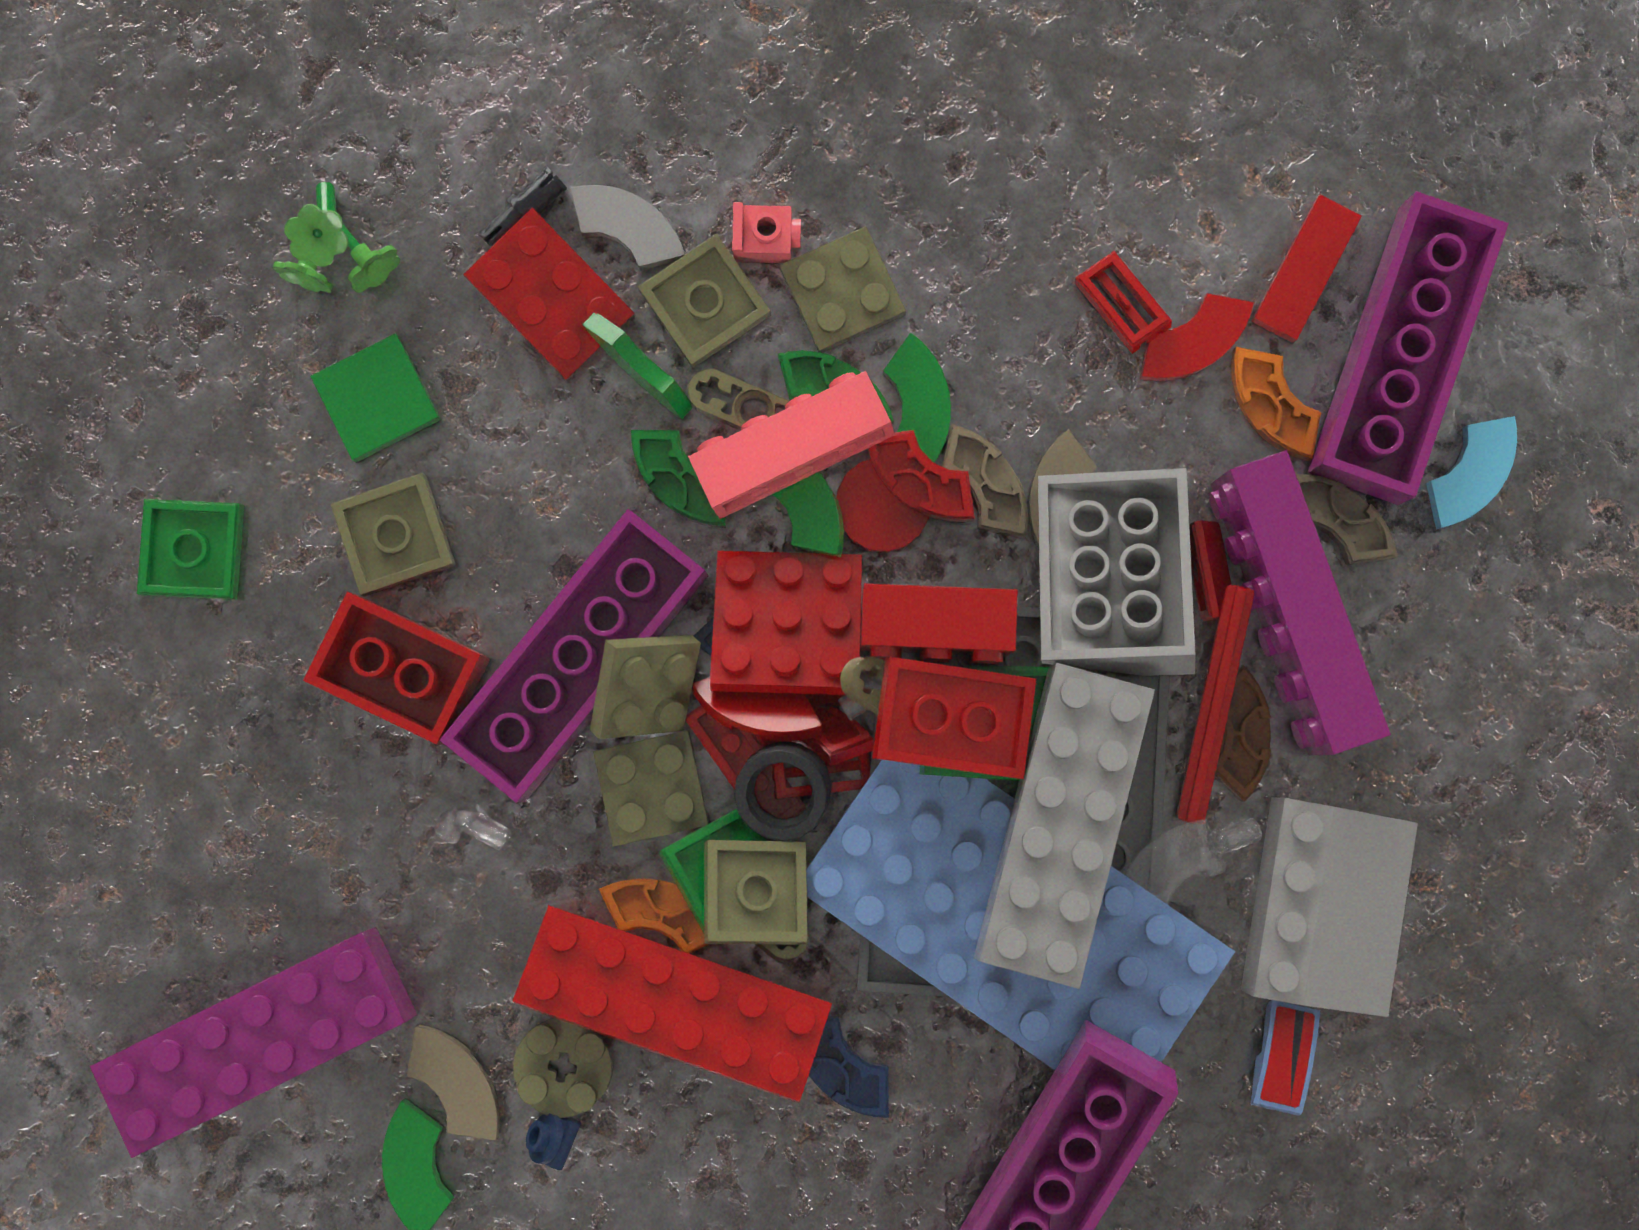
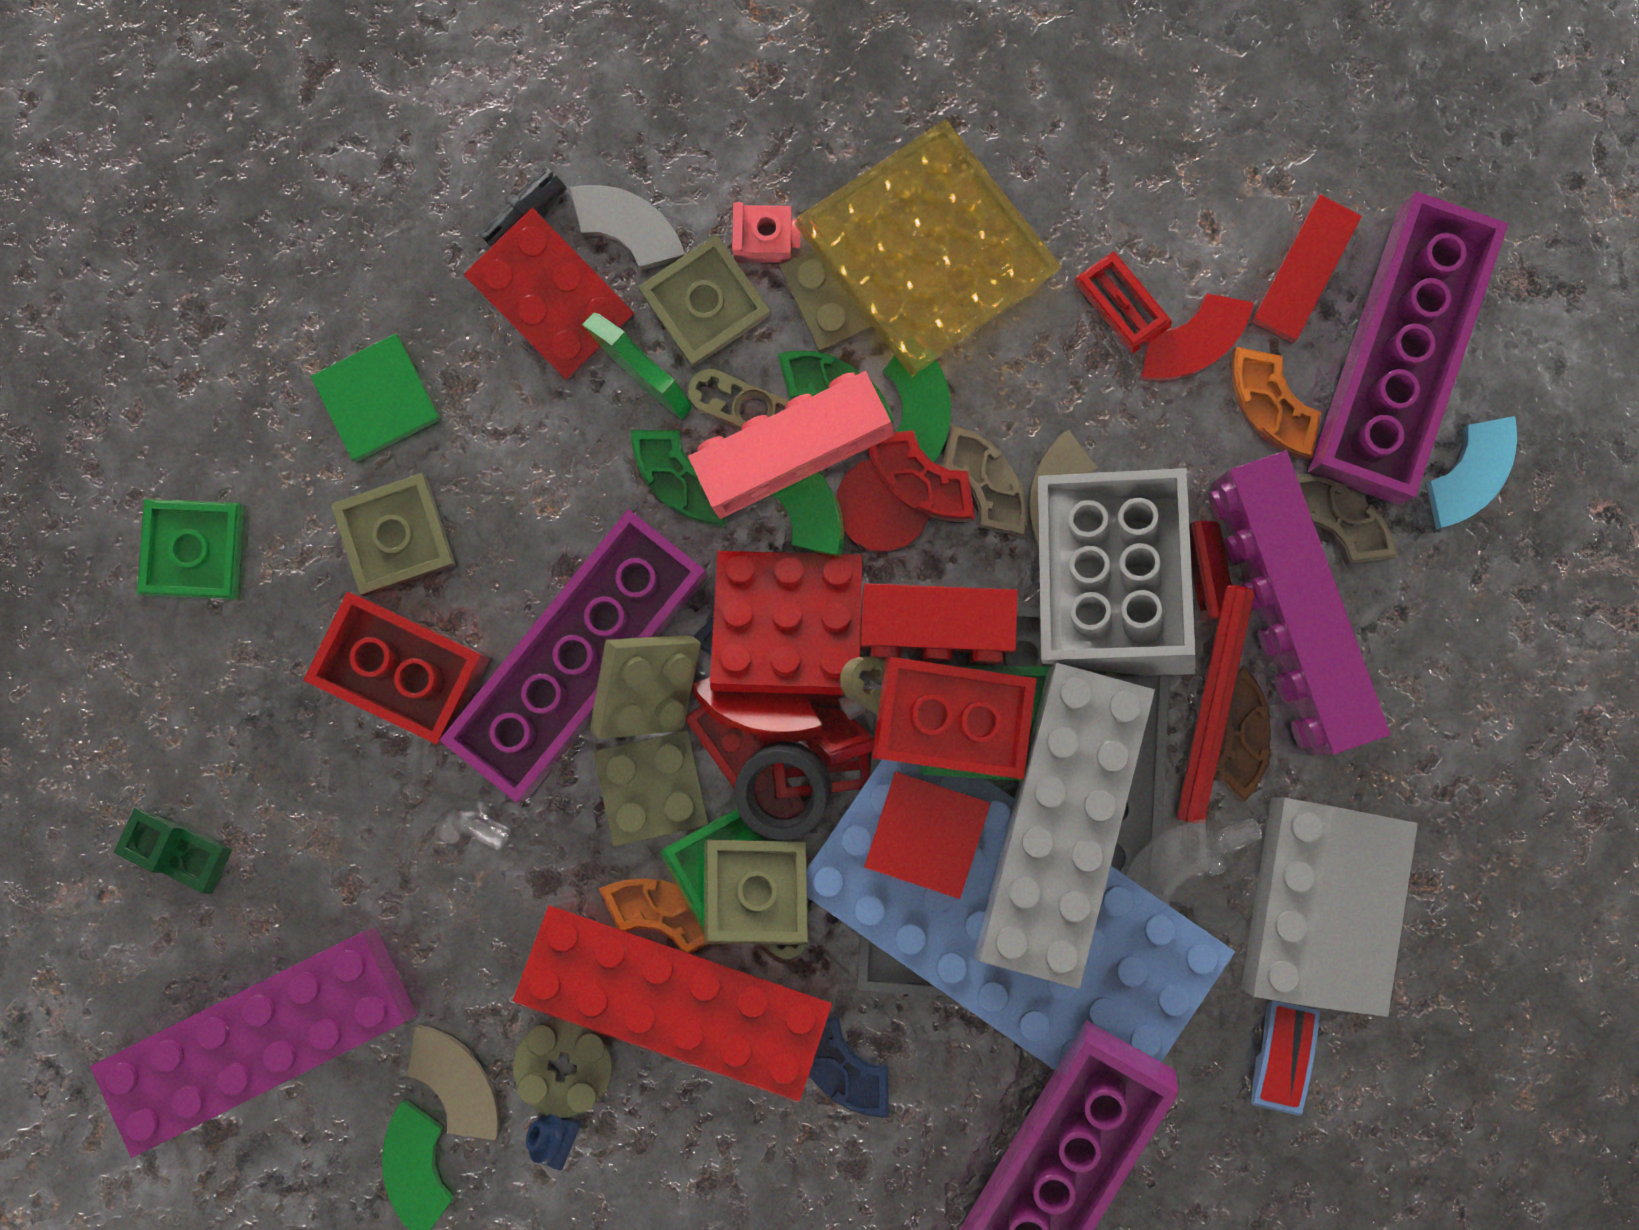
(173, 851): none -> dark green slope
(320, 235): bright green plant -> none
(927, 835): none -> red tile
(928, 246): none -> clear yellow plate

